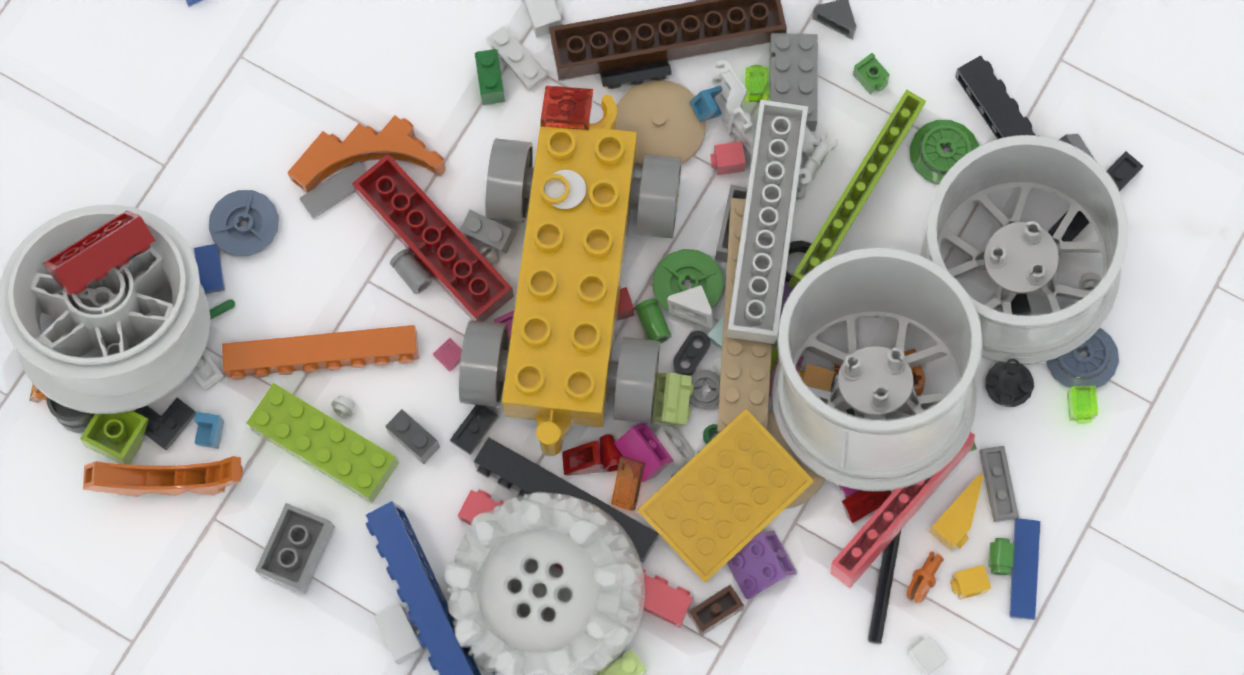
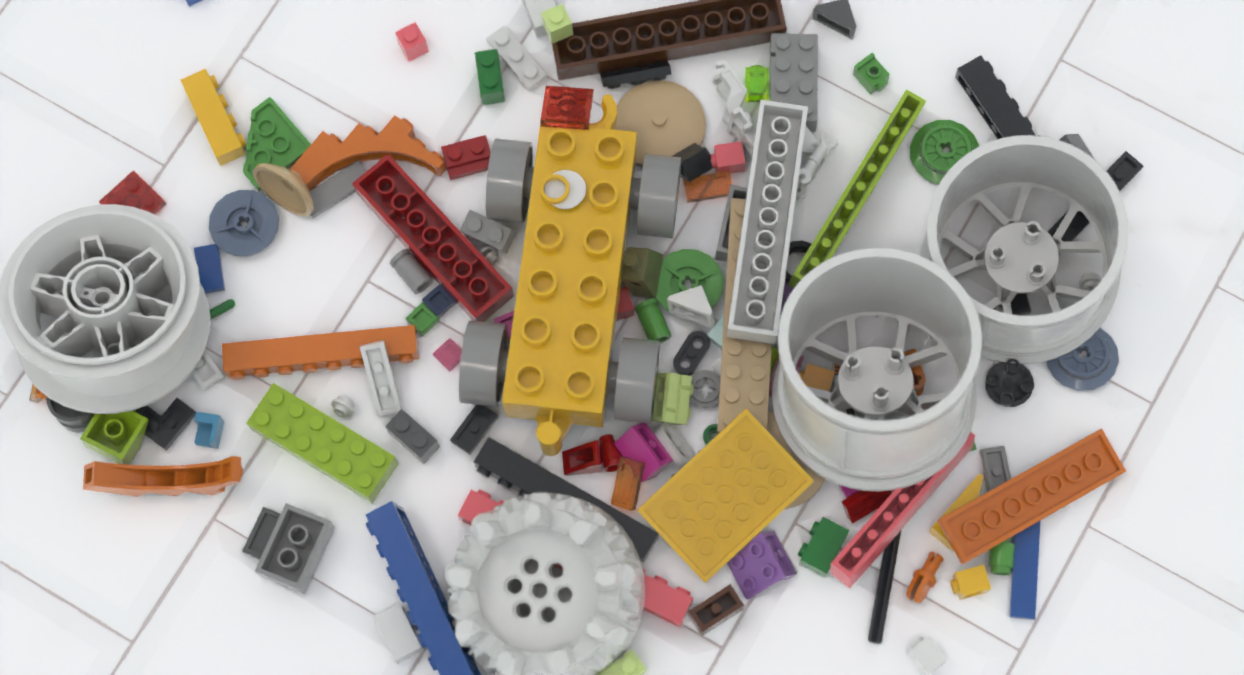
(100, 252): red slope -> none
(135, 193): none -> clear red plate
(213, 117): none -> yellow brick
(261, 533): none -> dark grey tile
(272, 139): none -> bright green plate
(284, 188): none -> tan dish
(380, 378): none -> white plate
(412, 41): none -> coral brick
(422, 318): none -> bright green tile
(439, 301): none -> dark blue plate
(466, 157): none -> red plate
(557, 23): none -> yellowish green brick
(643, 268): none -> olive torso
(694, 161): none -> black brick
(706, 105): dark azure panel -> none
(708, 187): none -> clear orange tile
(823, 546): none -> green brick
(1031, 496): none -> orange plate
(1082, 404): clear neon green brick -> none

